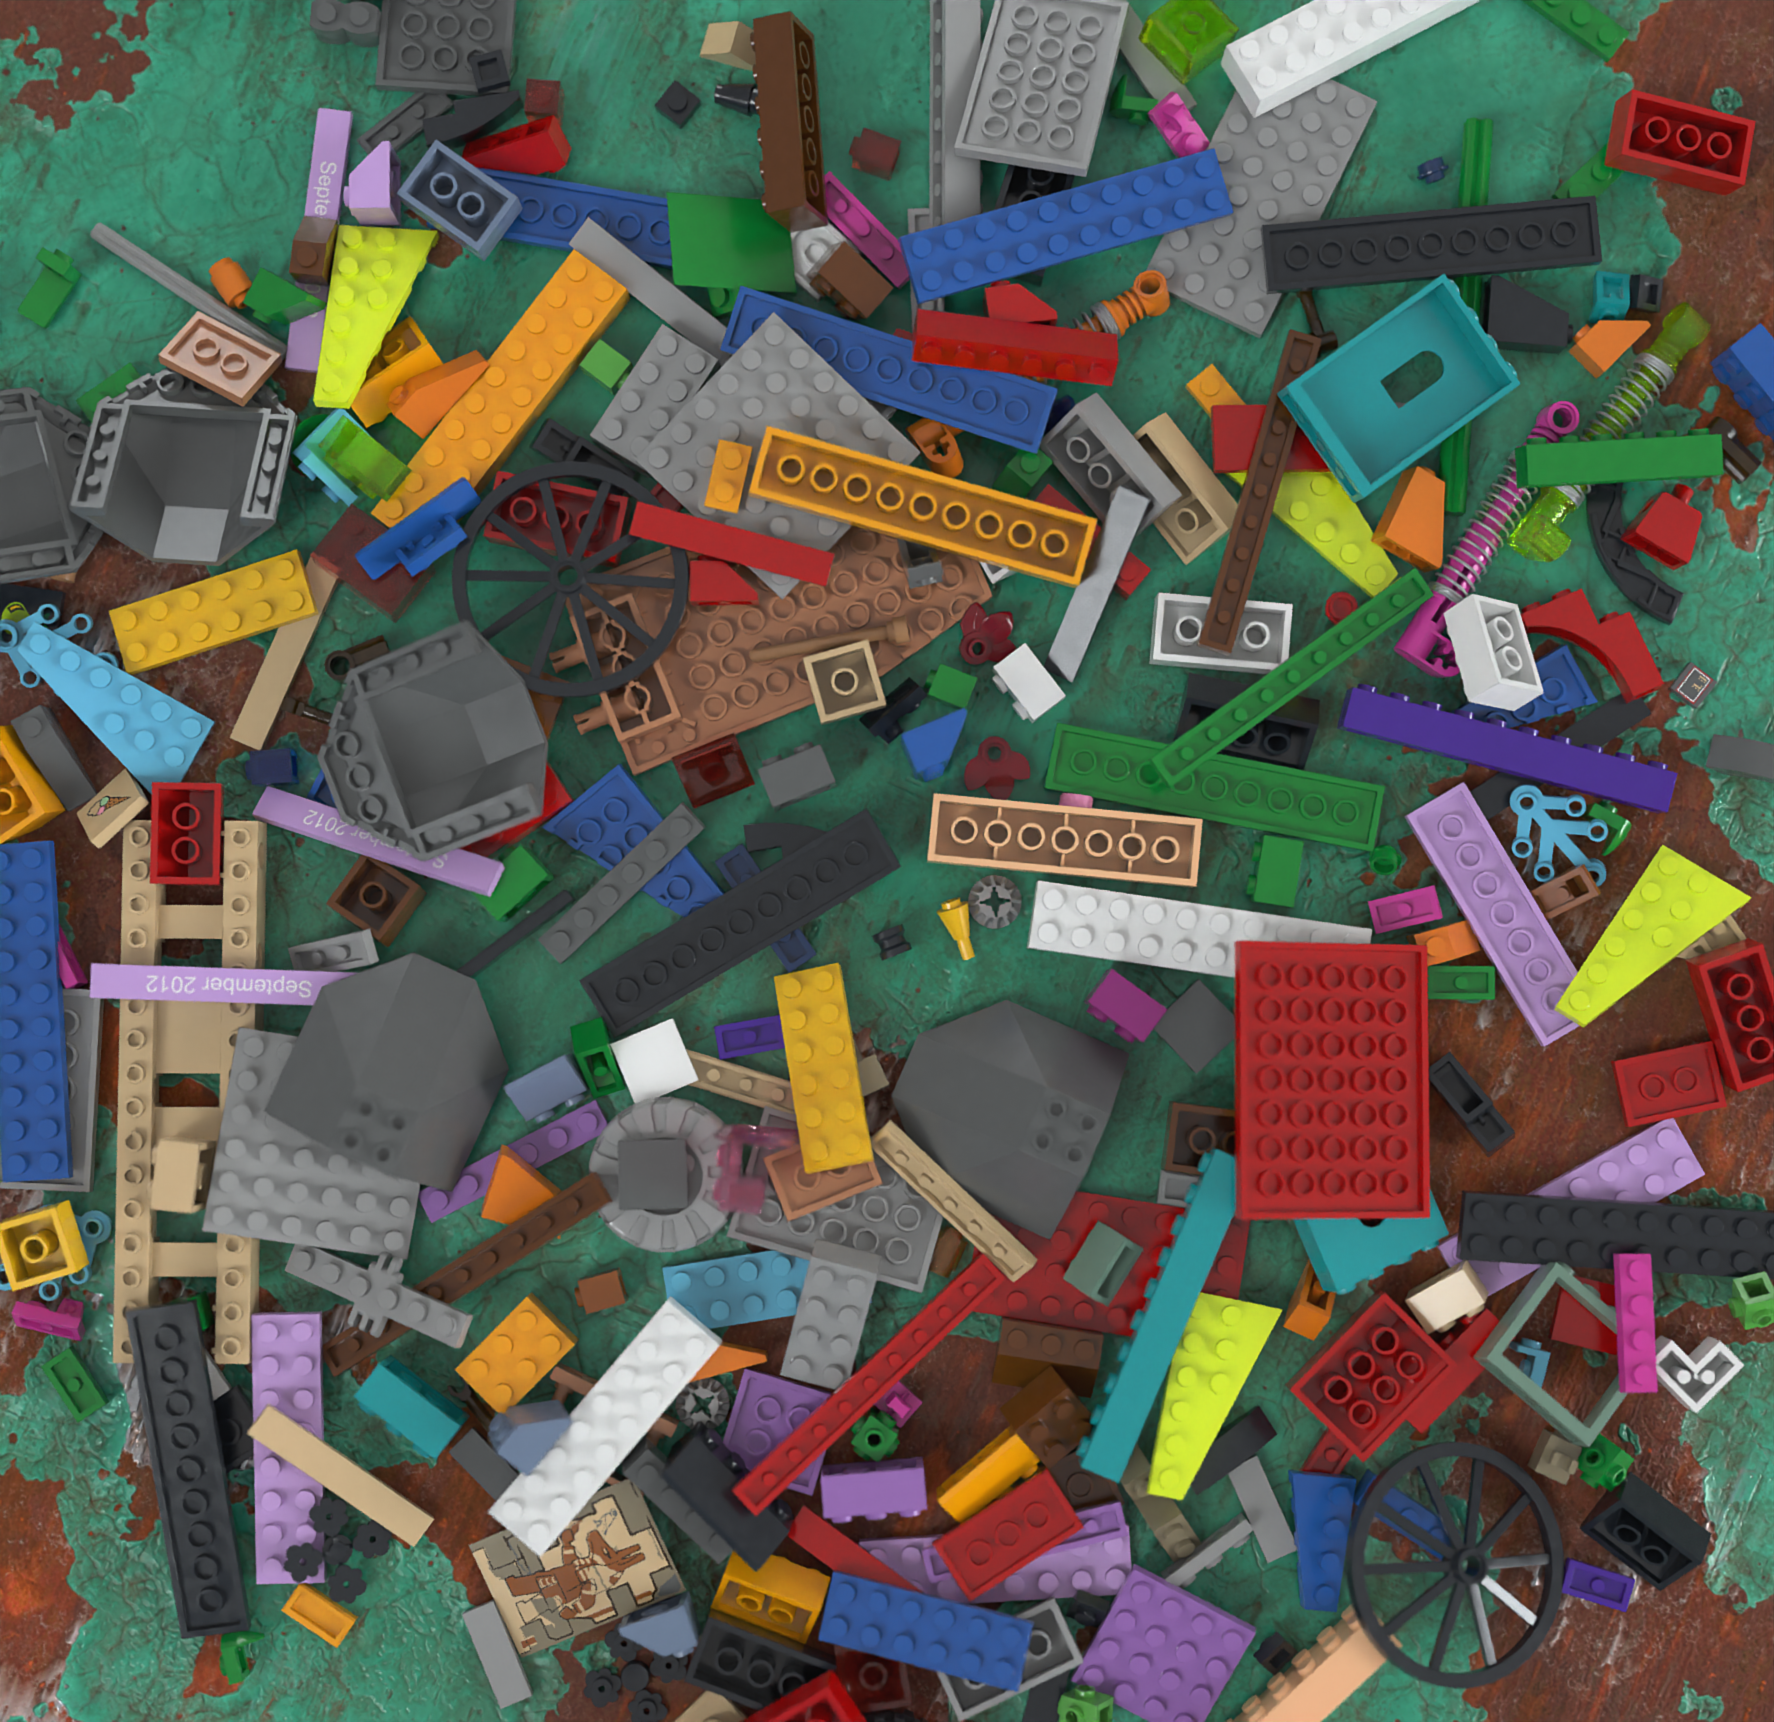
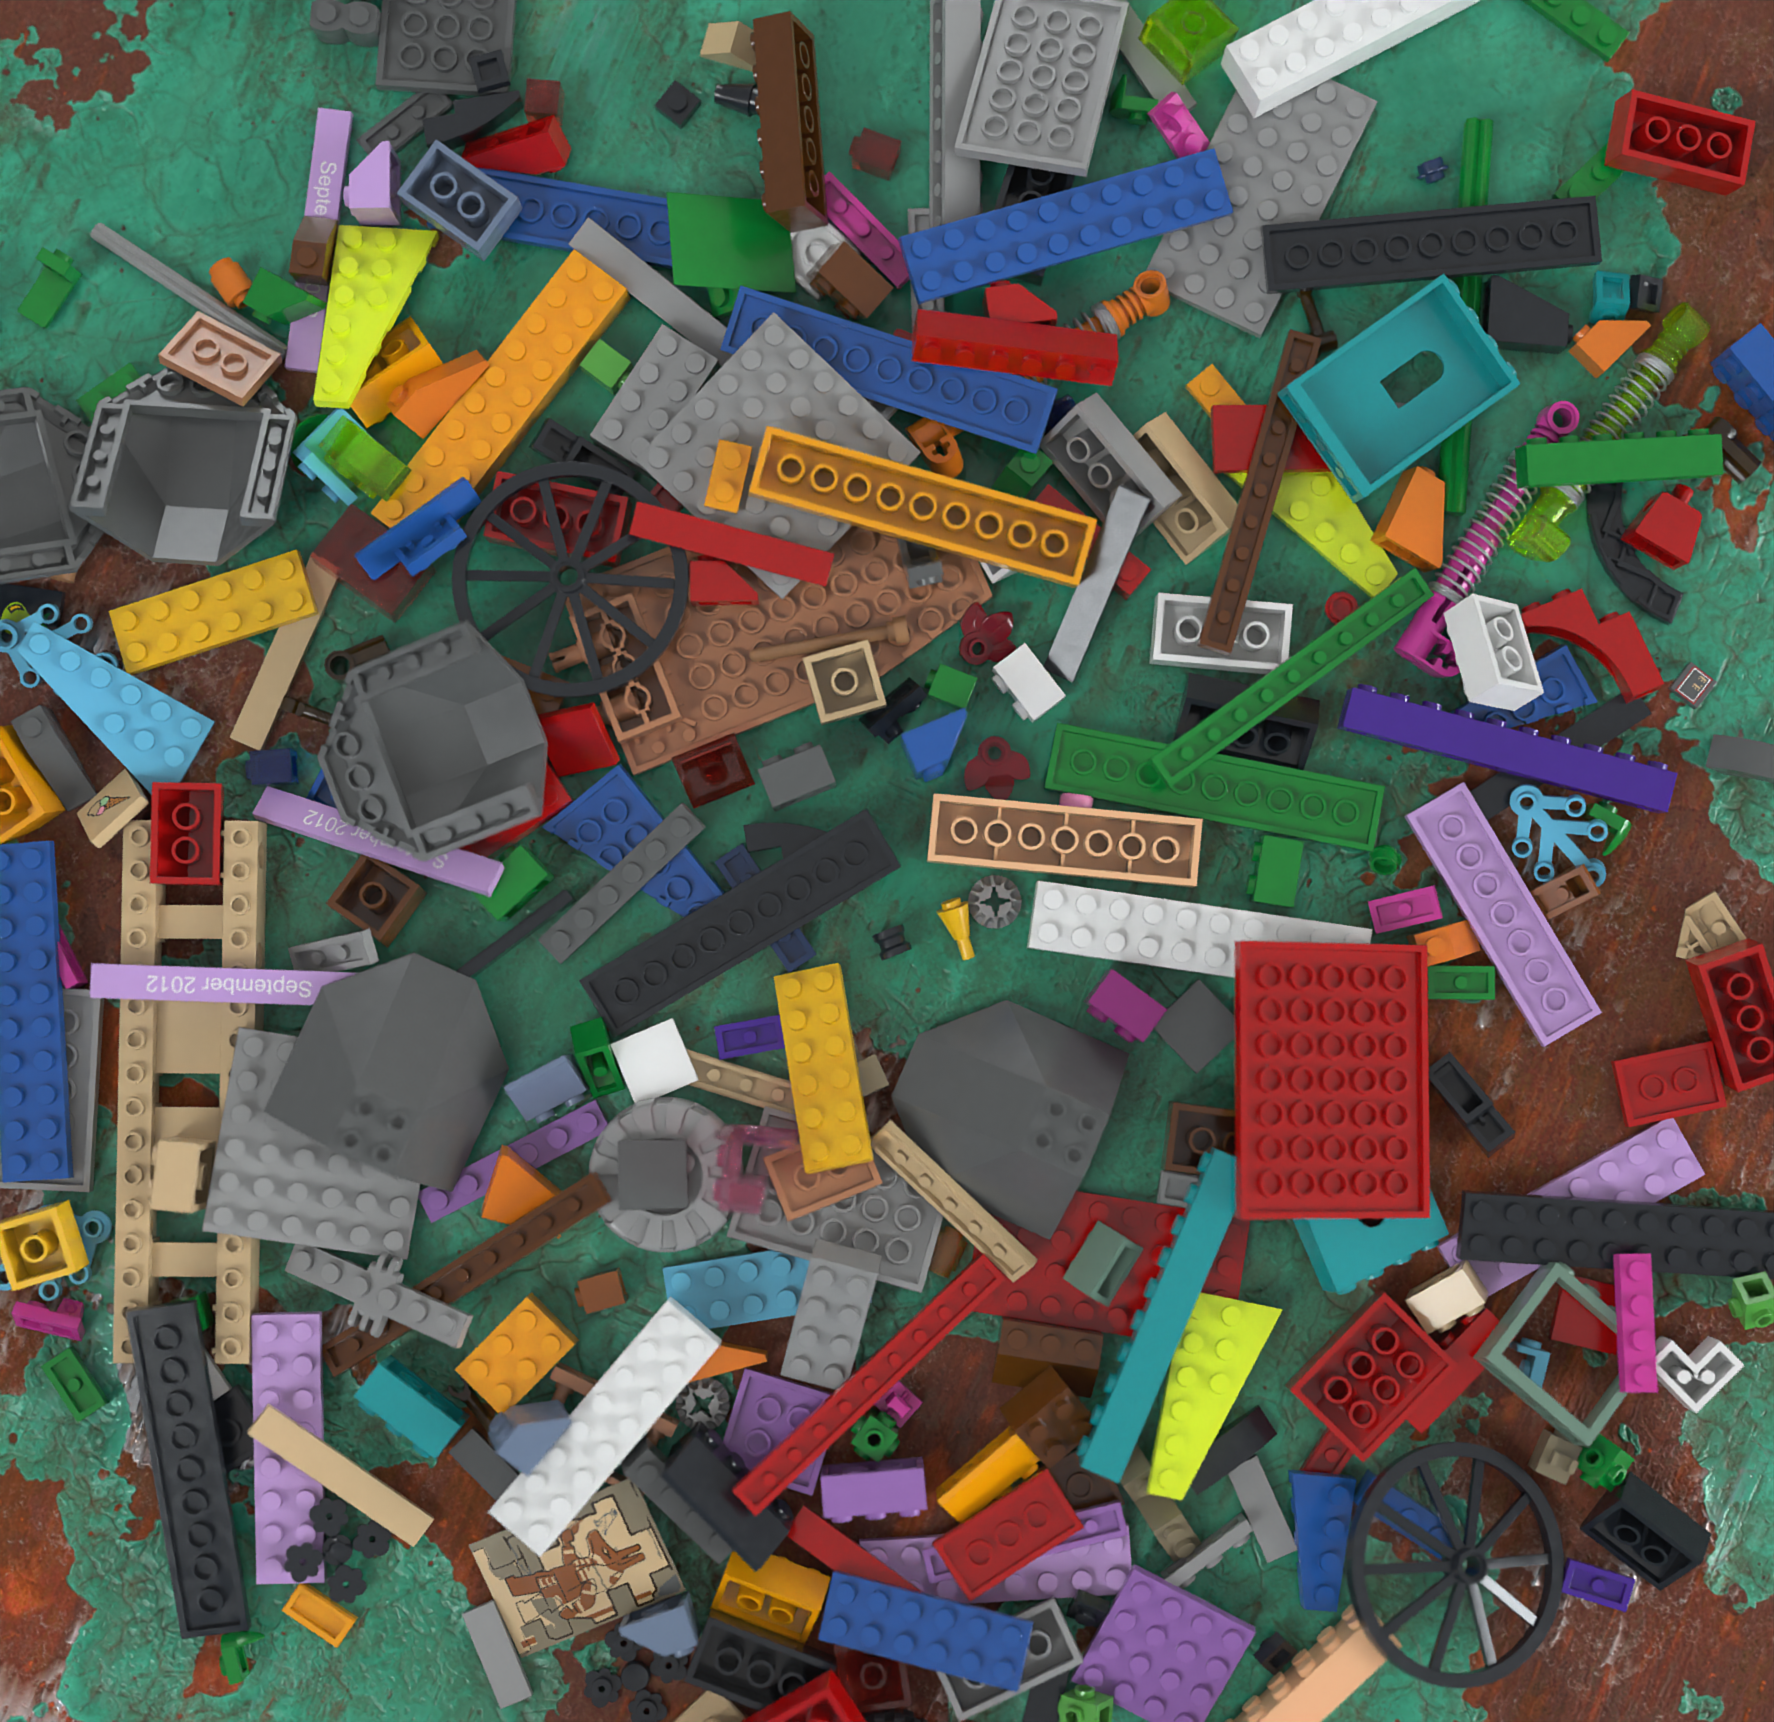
(577, 740): none -> red tile
(1309, 1305): orange slope -> none
(1656, 923): neon yellow wing -> none

